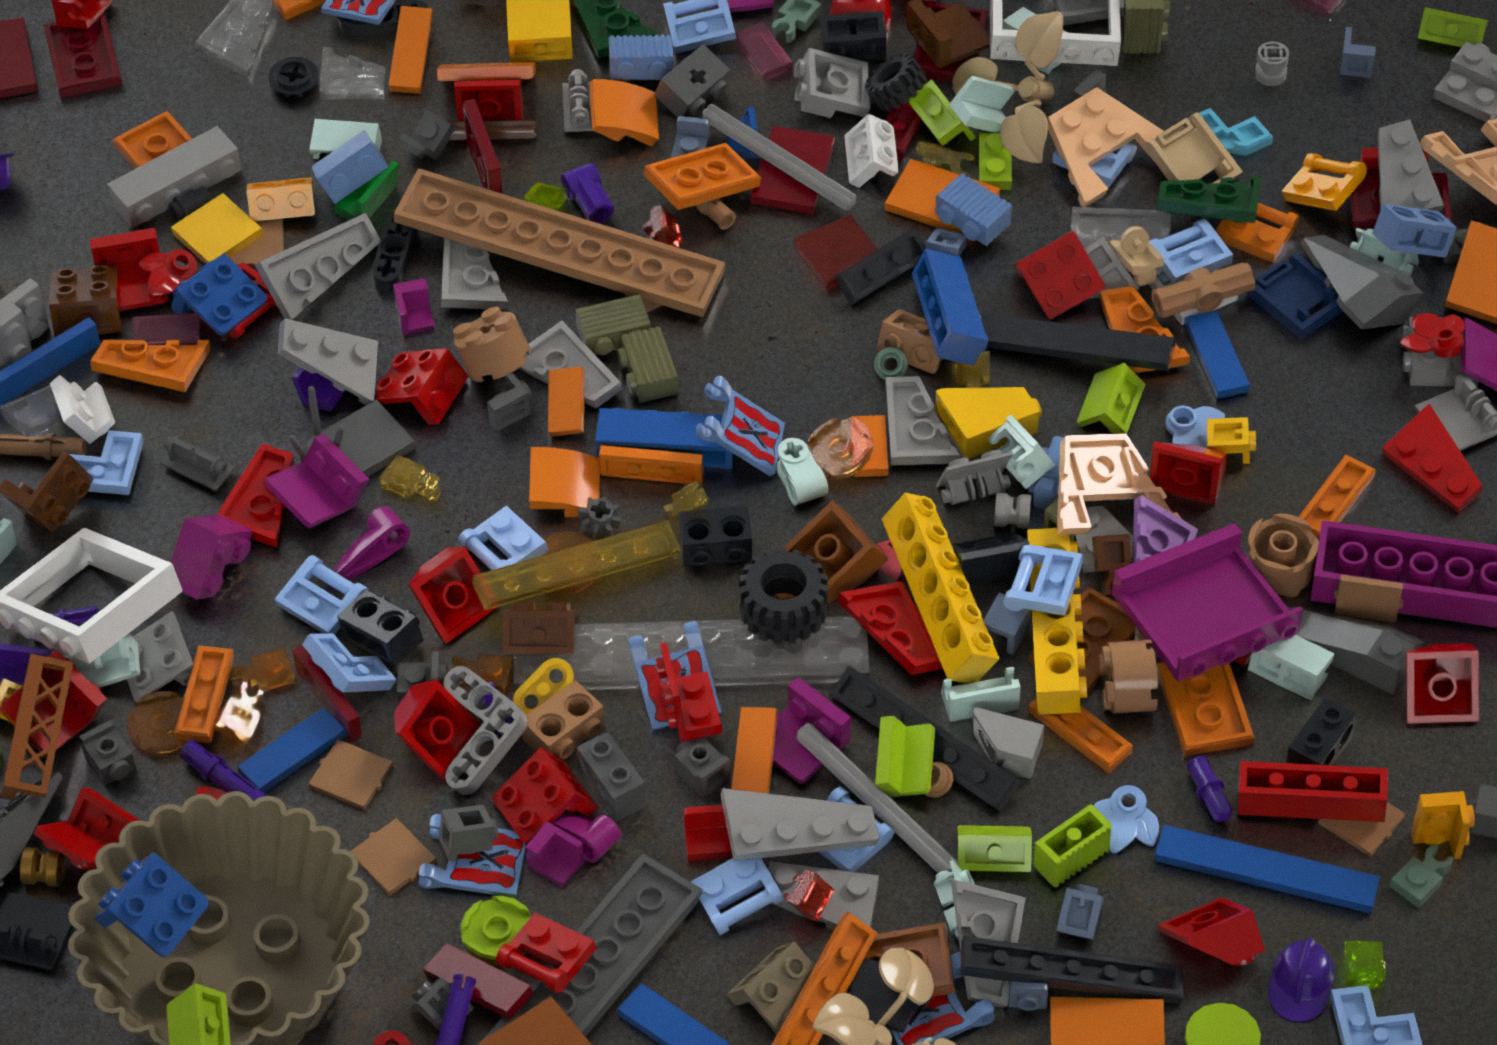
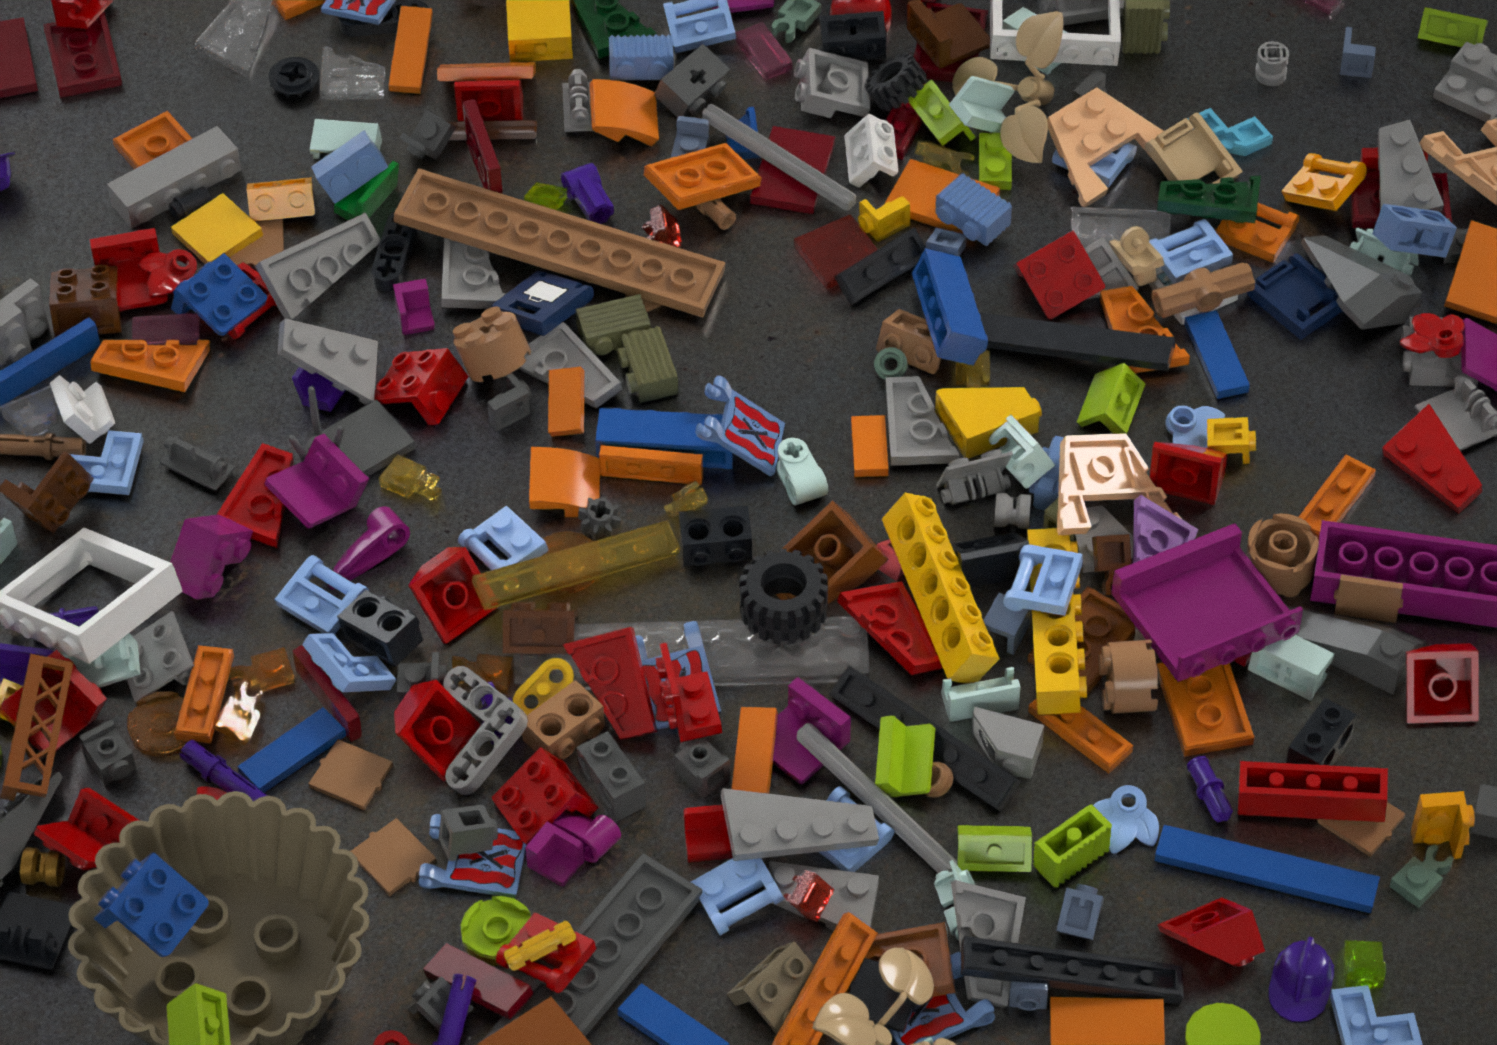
(539, 945): none -> yellow axle
(549, 296): none -> dark blue container
(617, 679): none -> red wing
(841, 447): clear orange tile -> none
(885, 220): none -> yellow bracket

